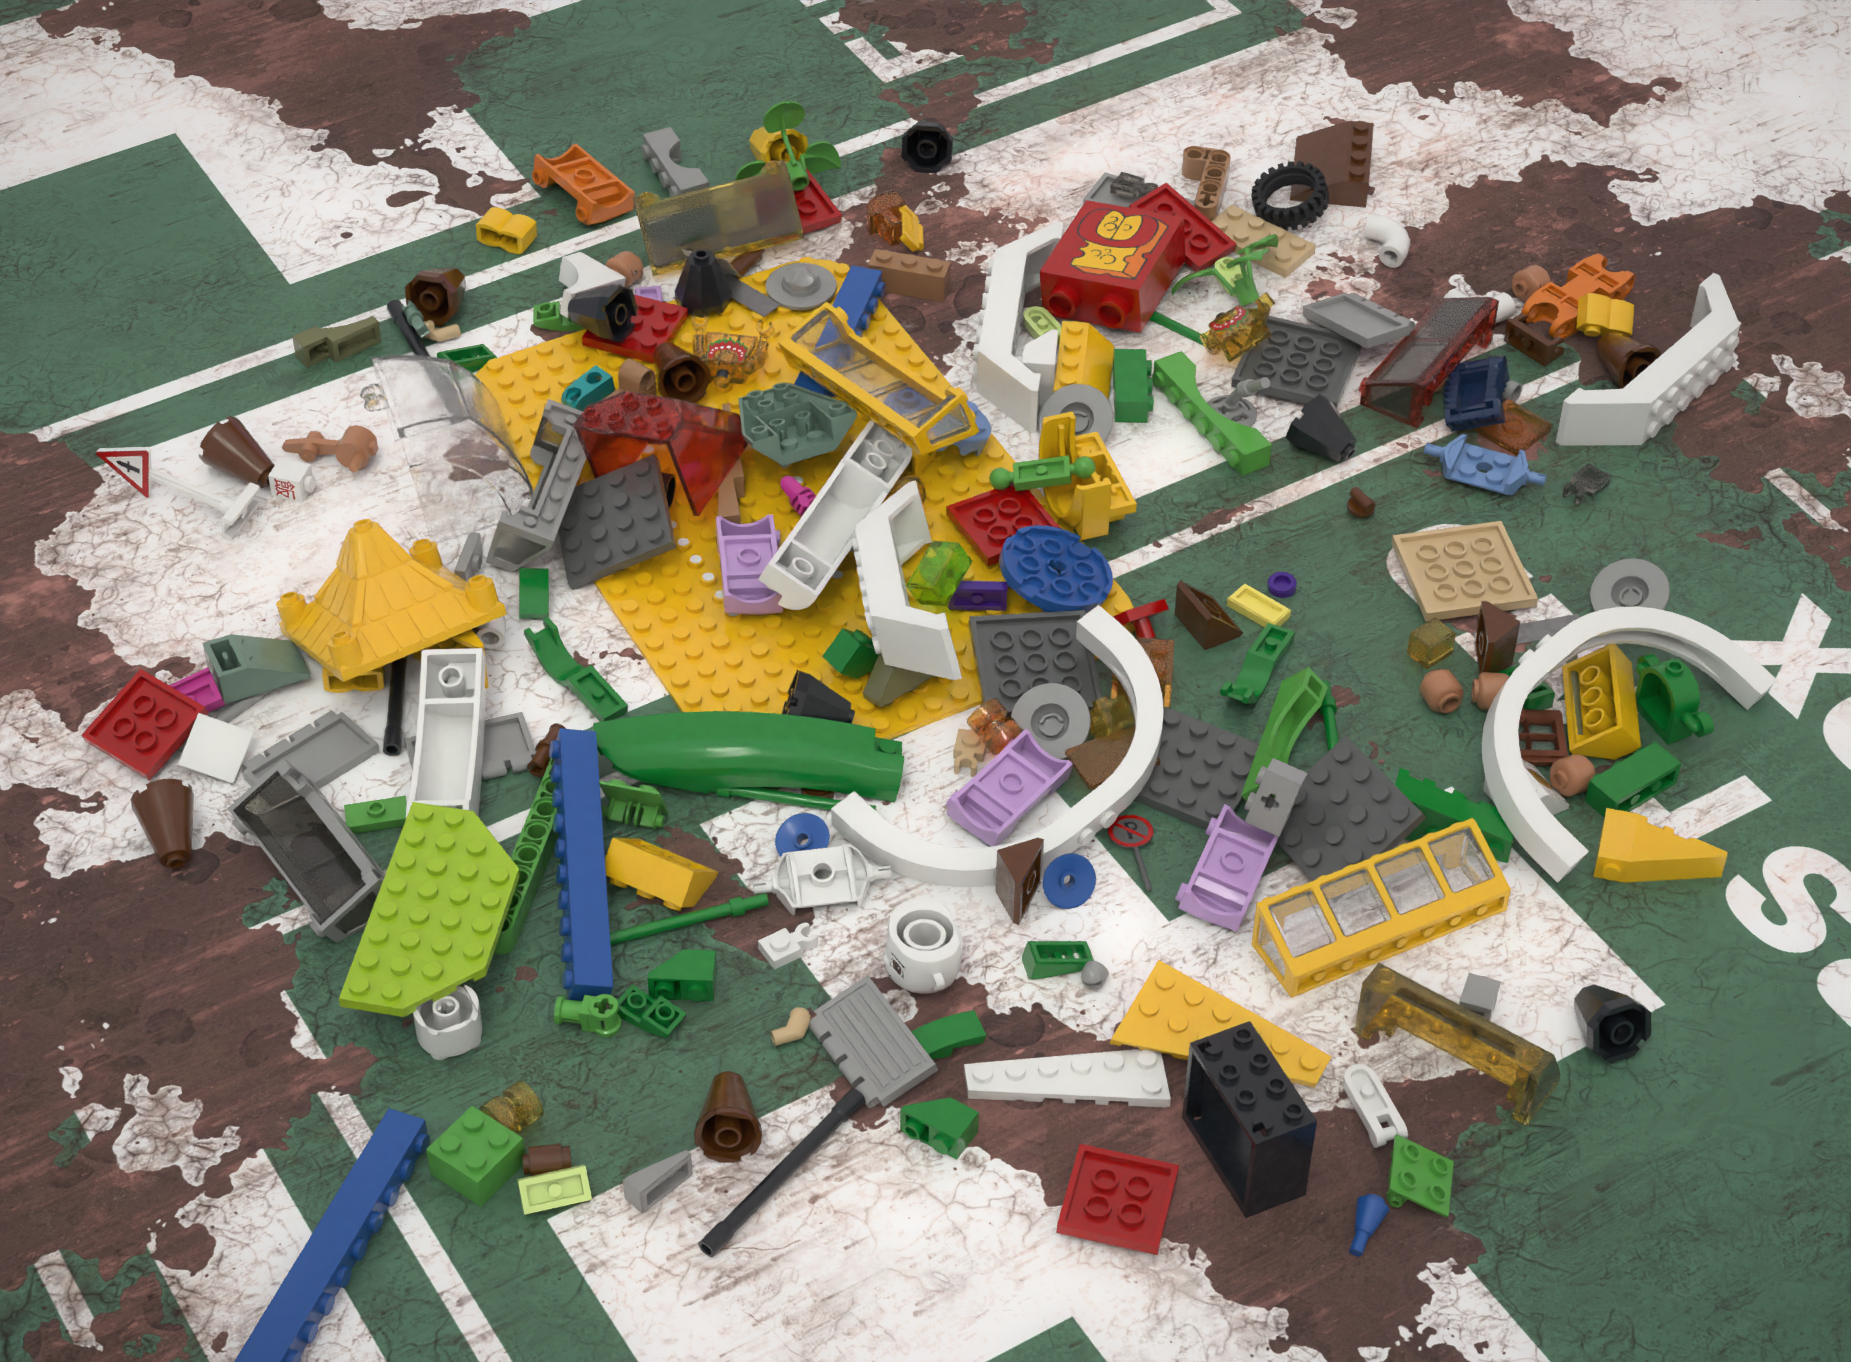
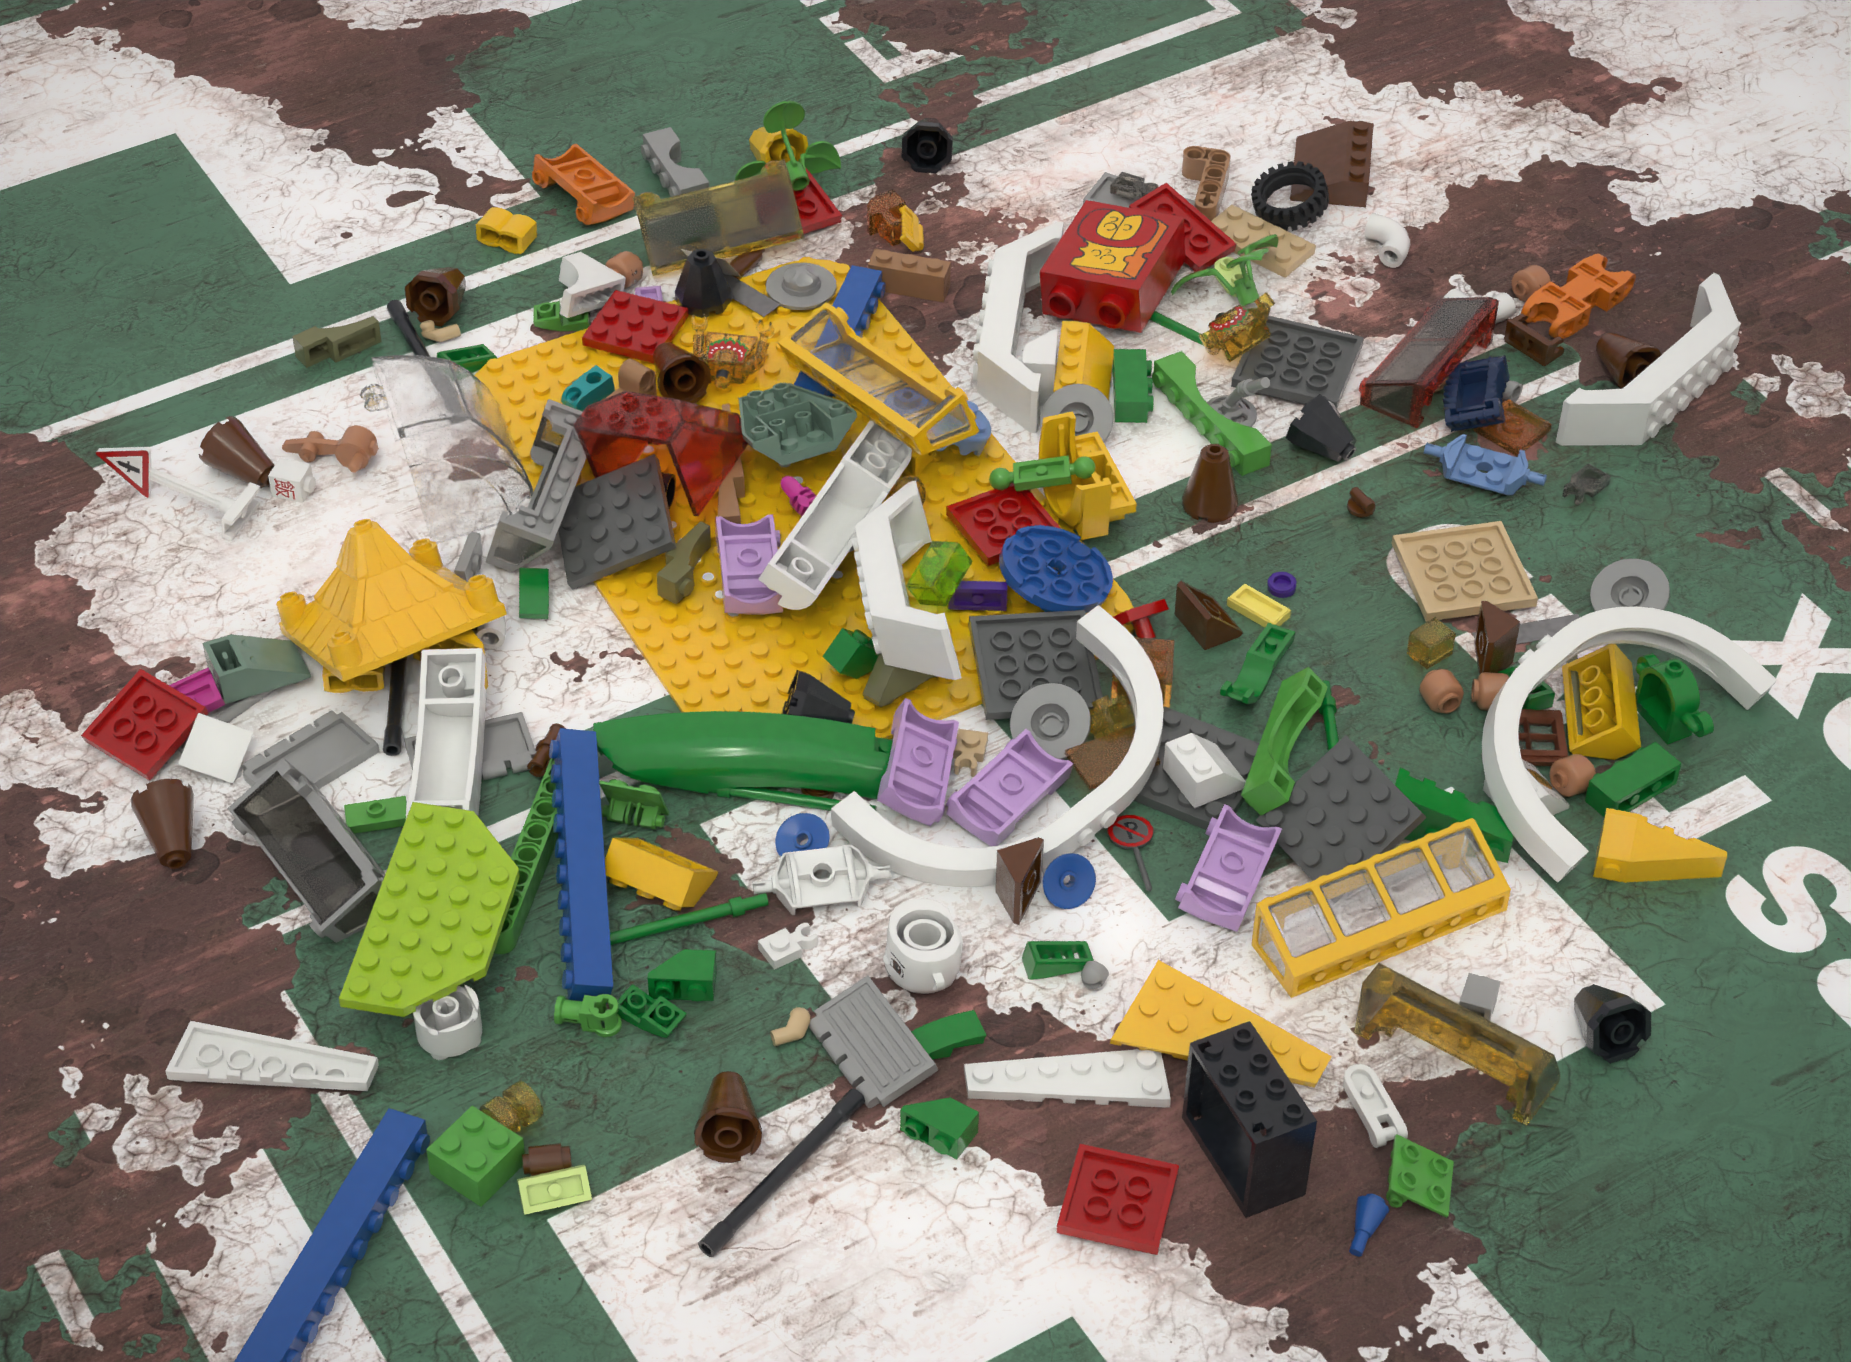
(250, 1058): none -> white wing
(415, 318): sand green piece -> none
(583, 681): green piece -> none
(605, 311): black cone -> none
(656, 1181): light grey slope -> none
(676, 577): none -> olive slope
(918, 765): none -> lavender piece
(992, 723): clear orange wheel -> none
(1040, 321): yellowish green plate -> none
(1200, 769): none -> white slope
(1211, 486): none -> reddish brown cone
(1273, 813): light grey brick -> none
(1359, 319): light grey hinge -> none
(1604, 315): yellow brick -> none

